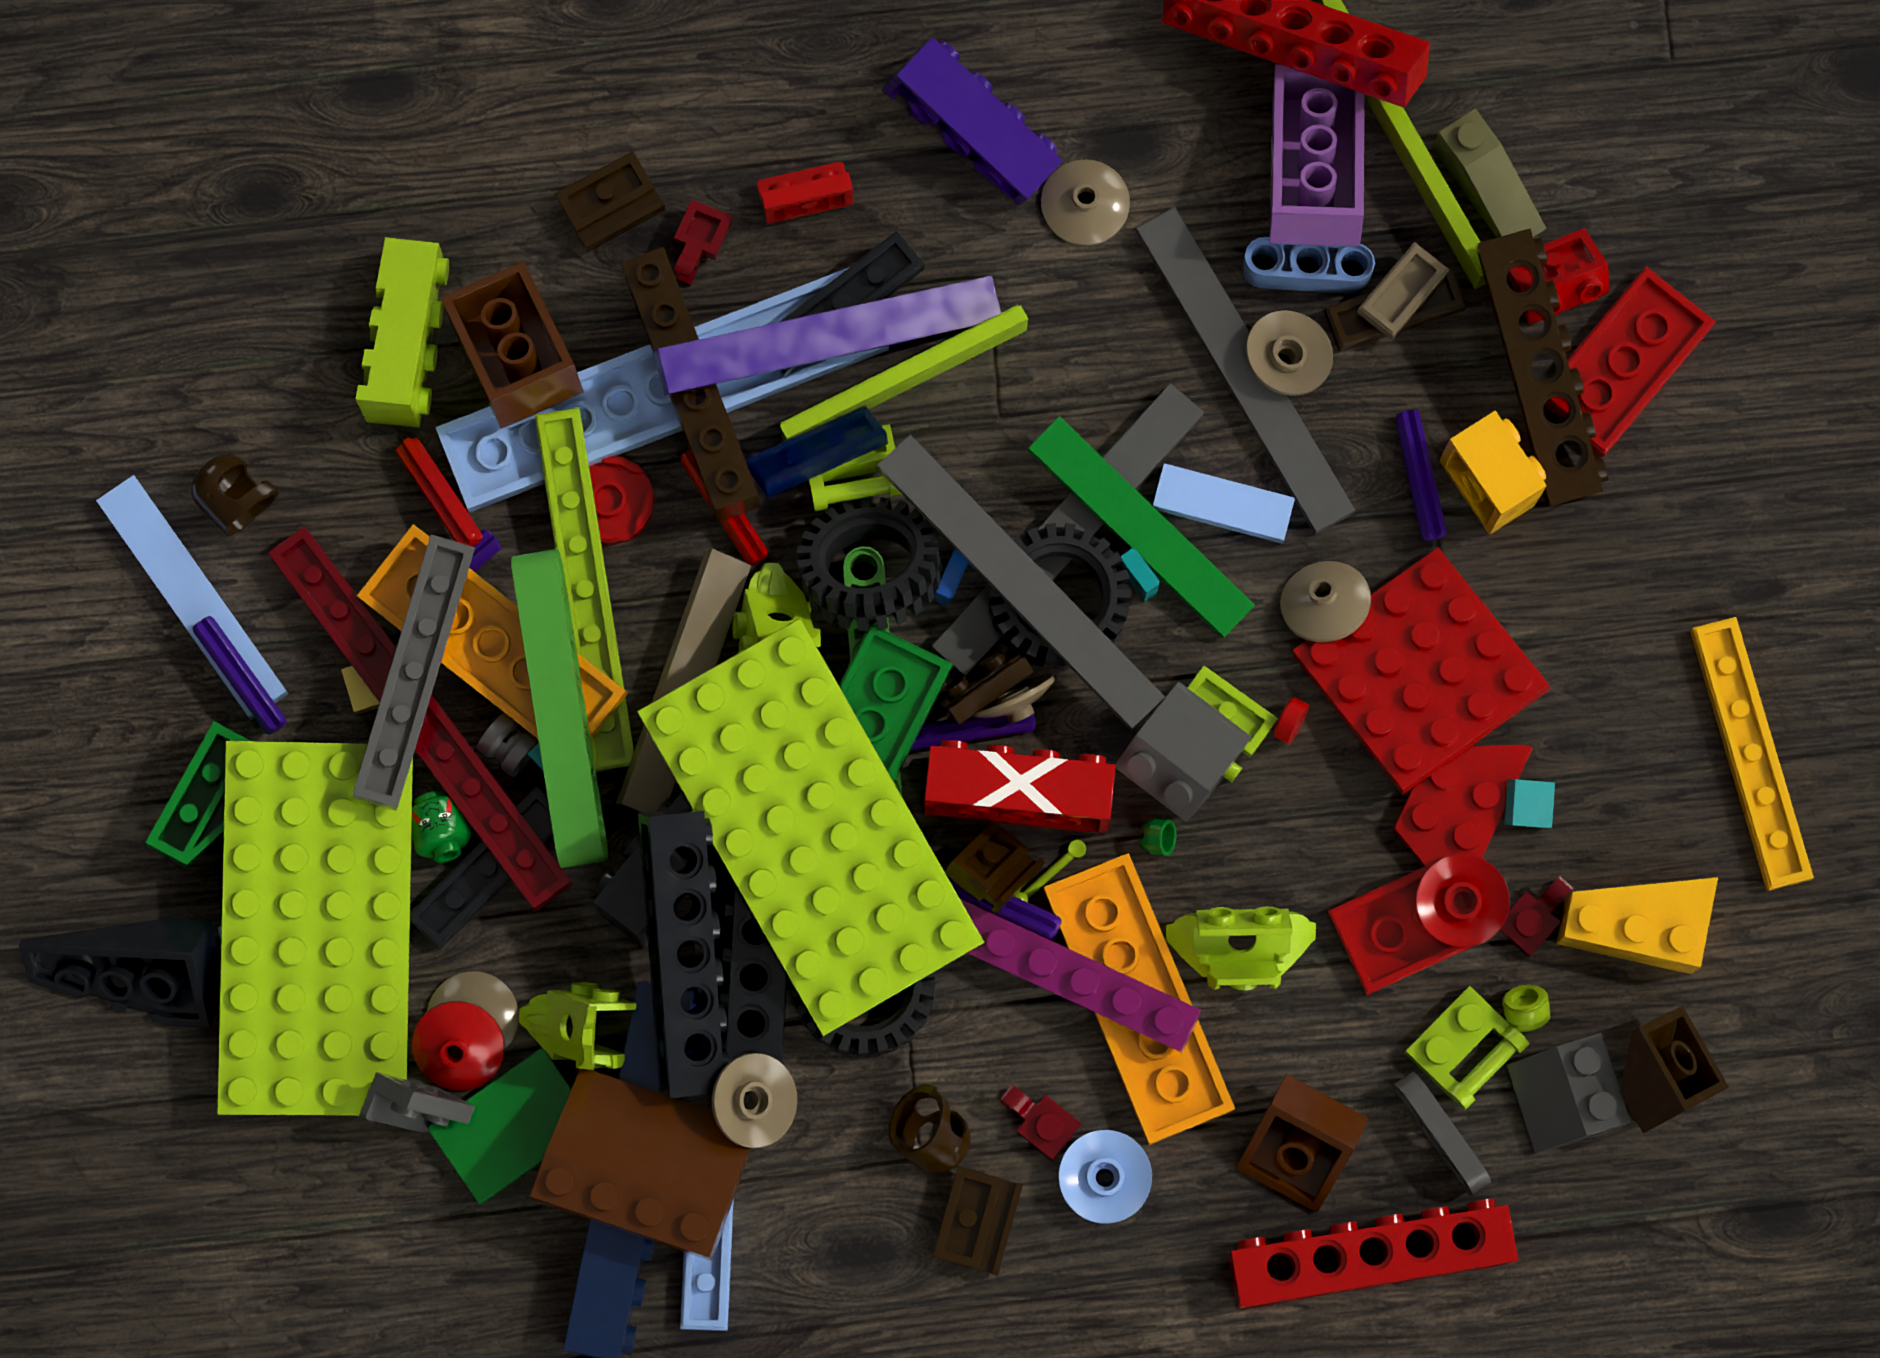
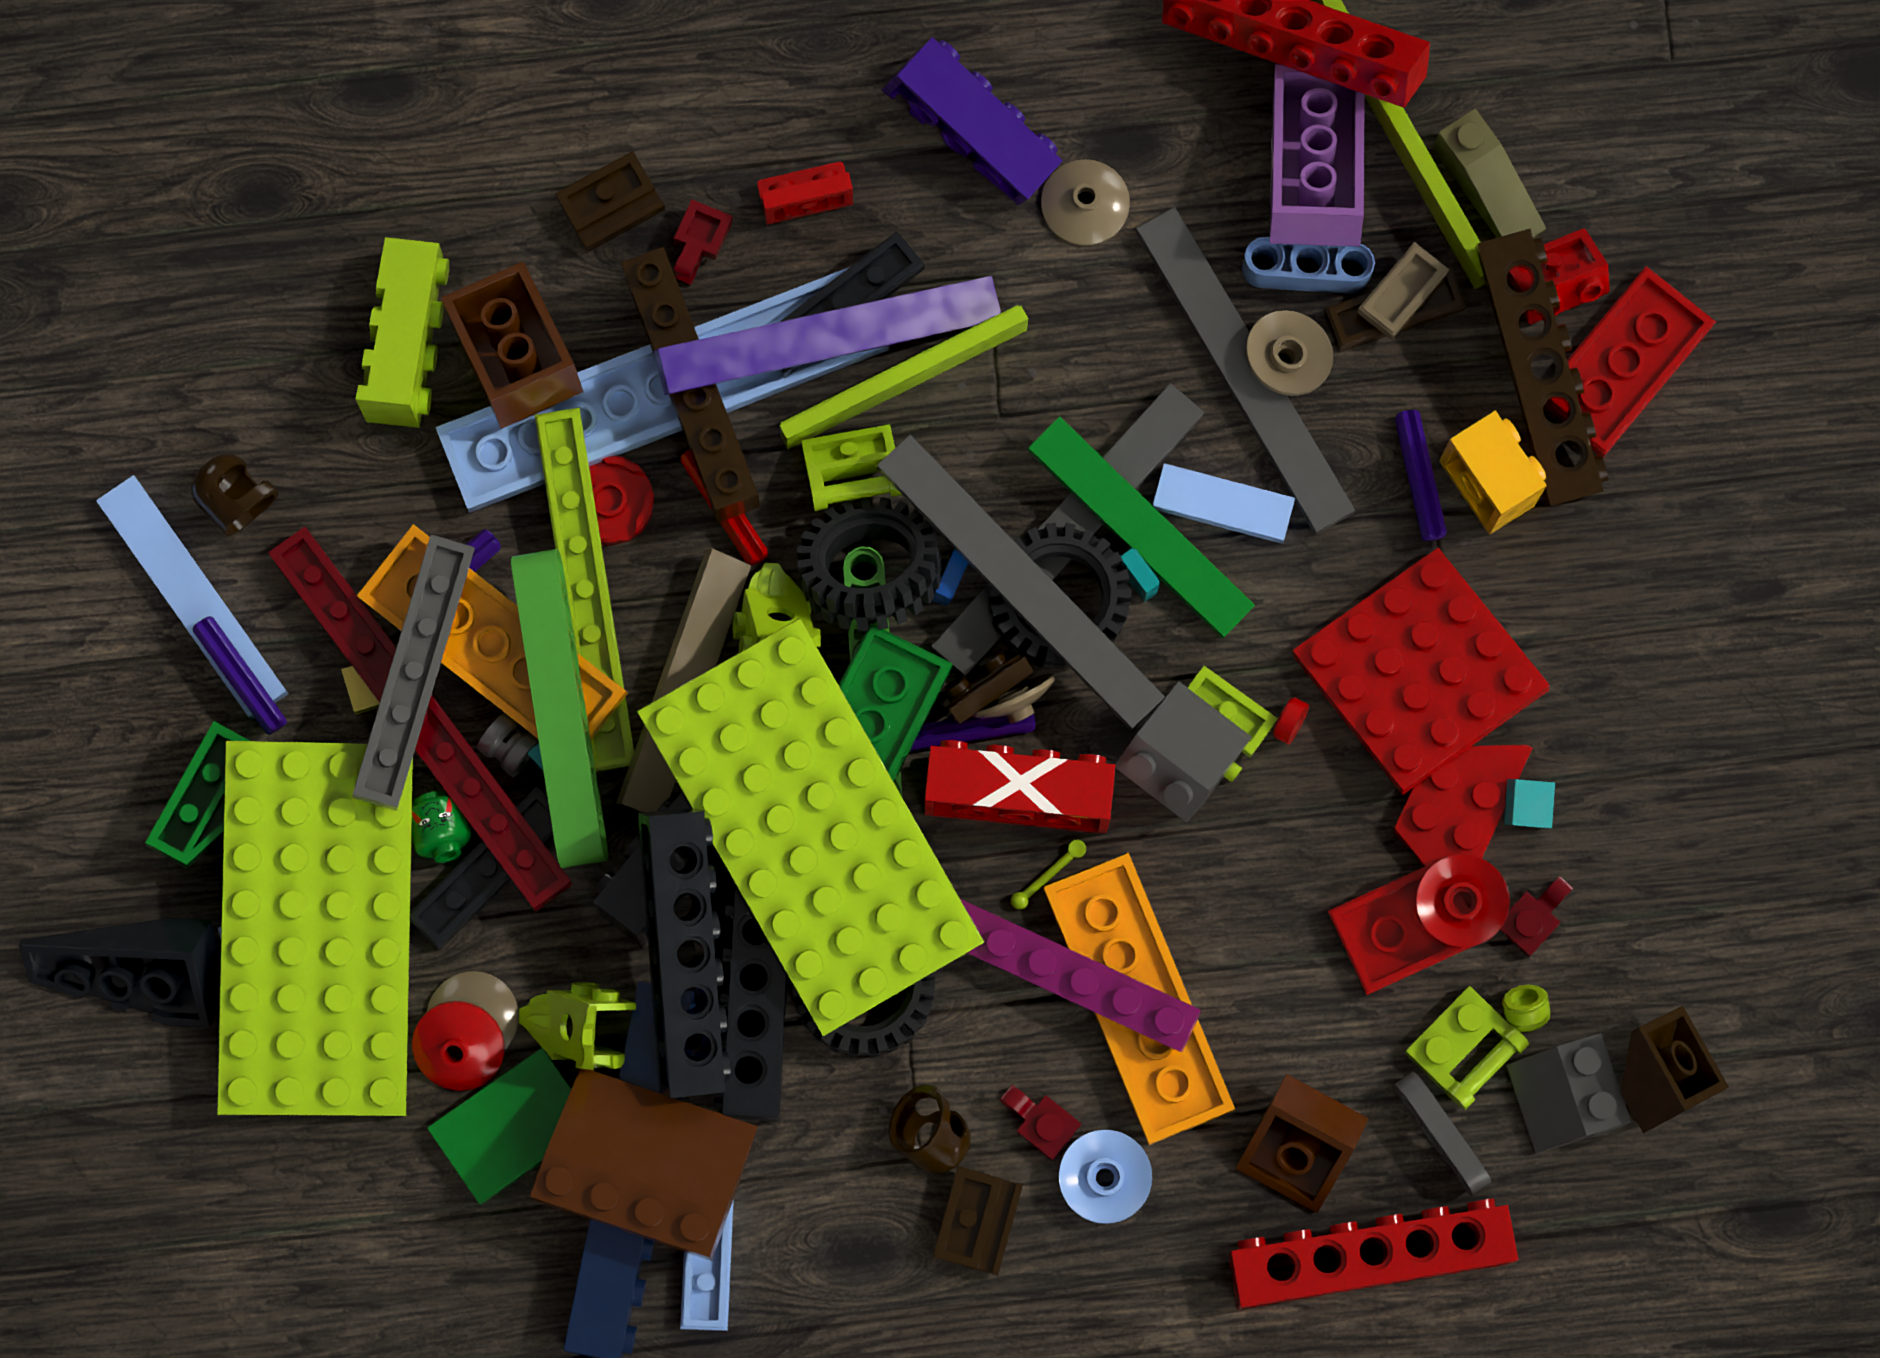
(412, 1104): dark grey bracket -> none
(438, 492): red axle -> none
(771, 1104): dark tan dish -> none
(817, 451): clear blue tile -> none
(994, 867): dark brown plate -> none
(1017, 912): dark purple axle -> none
(1159, 836): green hinge -> none
(1204, 944): lime piece -> none
(1328, 616): dark tan dish -> none
(1642, 923): yellow wedge -> none
(1751, 754): yellow tile -> none

